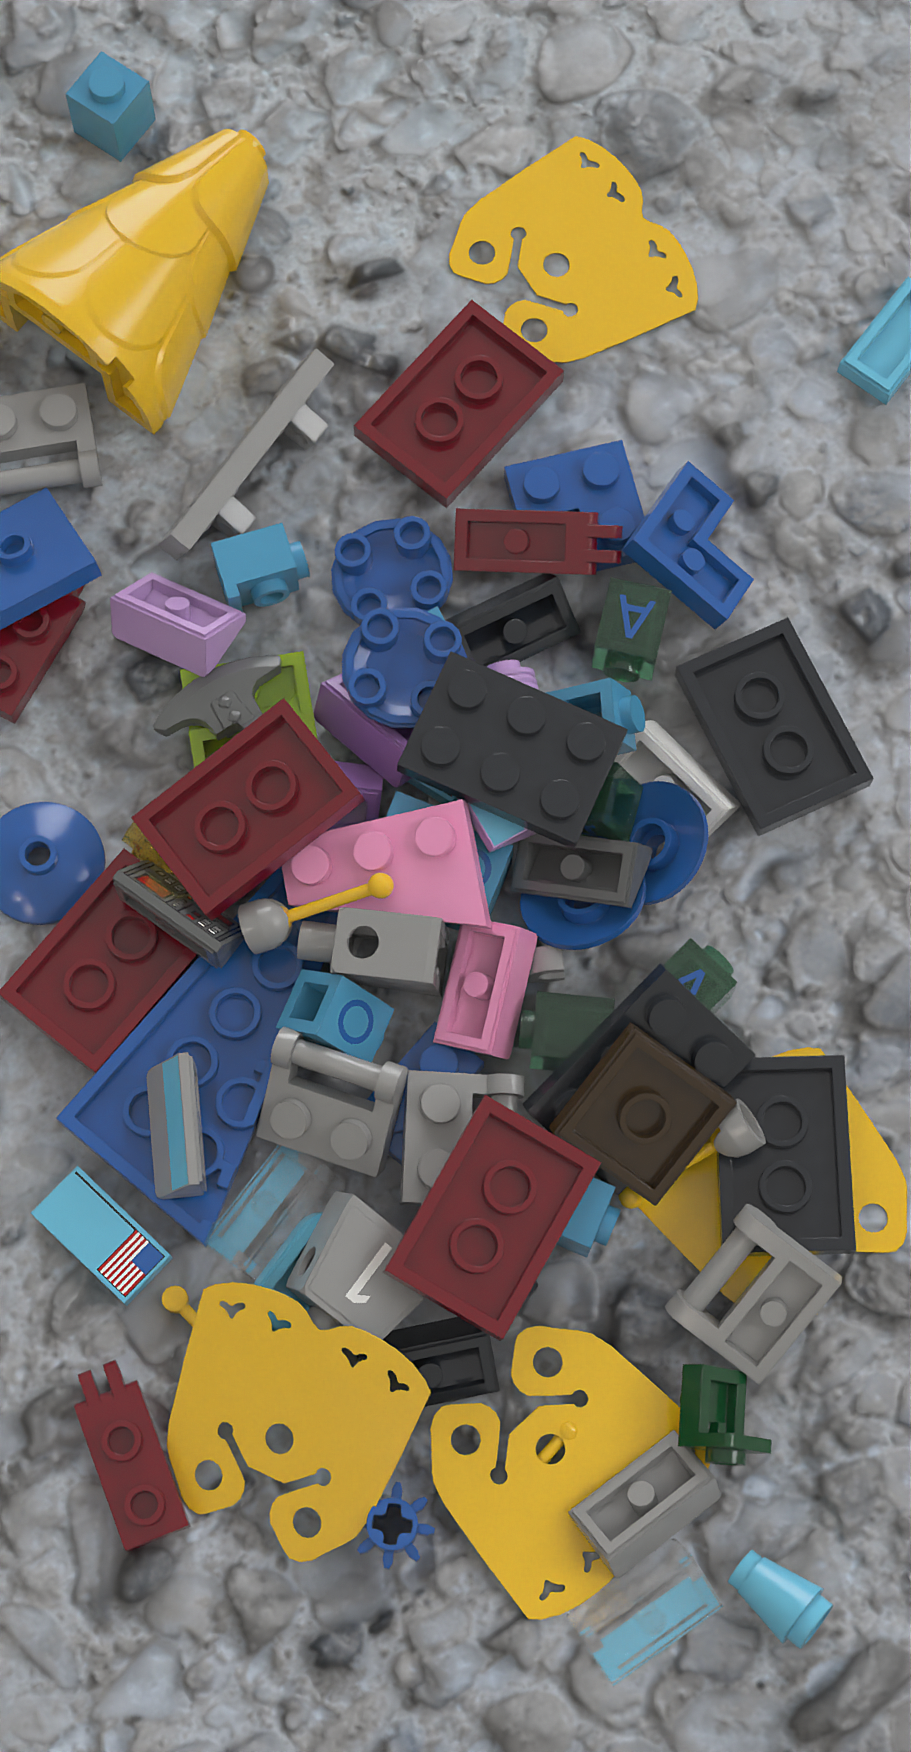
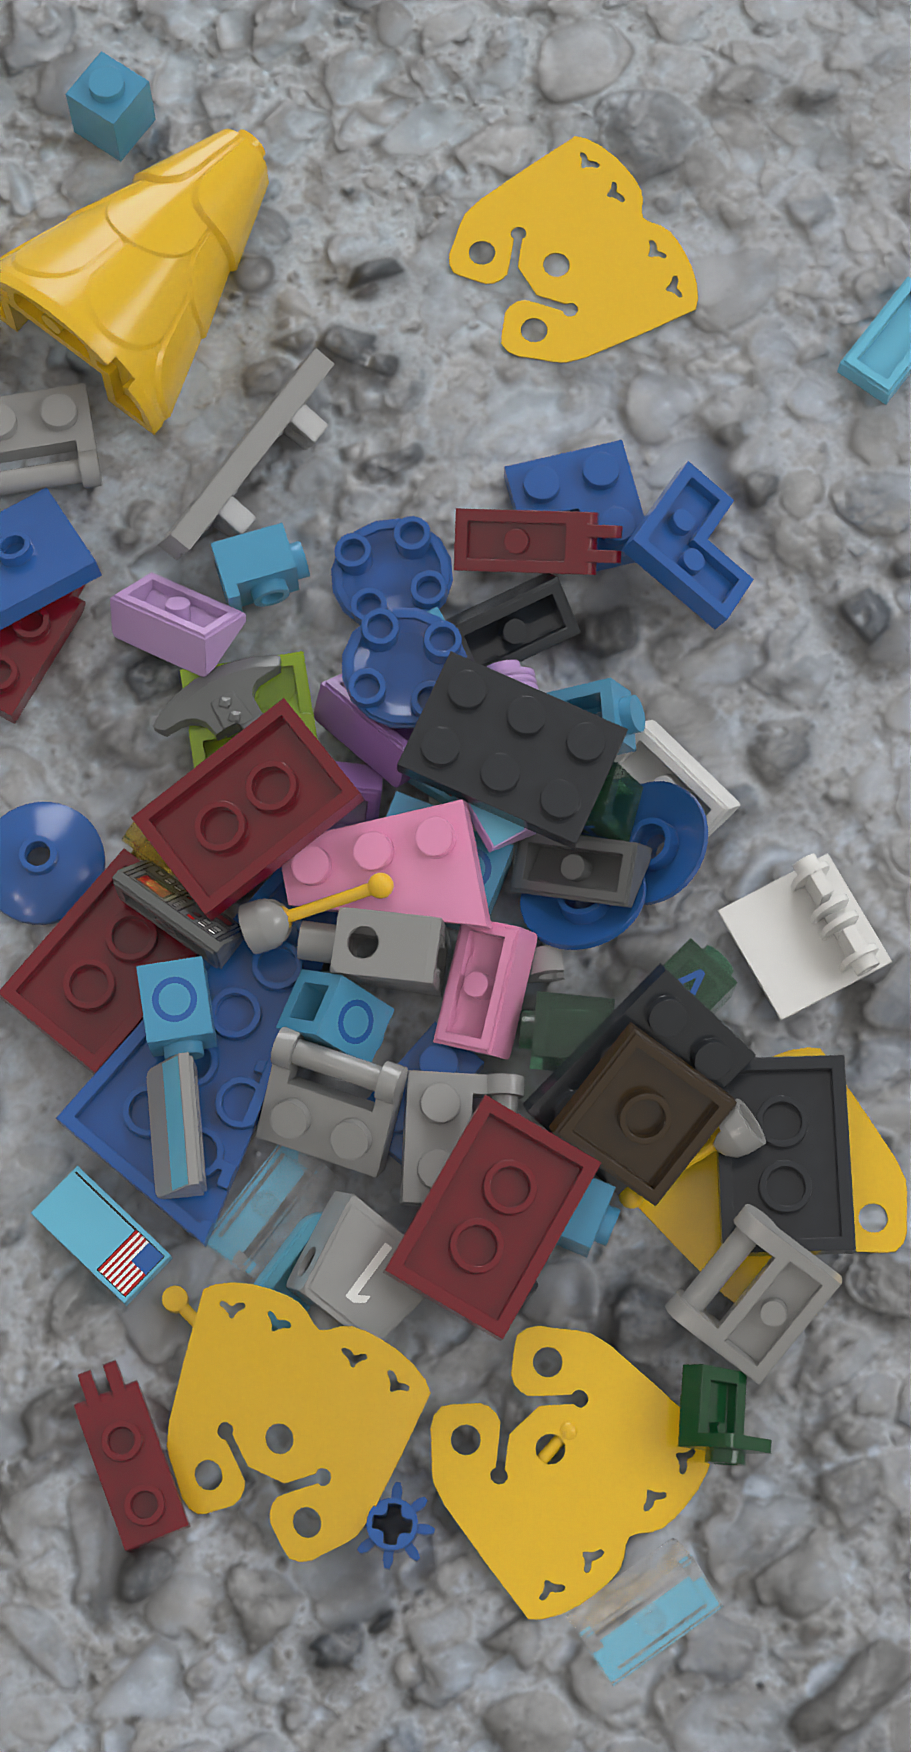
(177, 1007): none -> dark azure brick
(450, 1357): black slope -> none
(458, 403): dark red plate -> none
(630, 630): clear green brick -> none
(645, 1504): light grey slope -> none
(773, 726): black plate -> none
(781, 1598): medium azure cone -> none
(804, 936): none -> white hinge

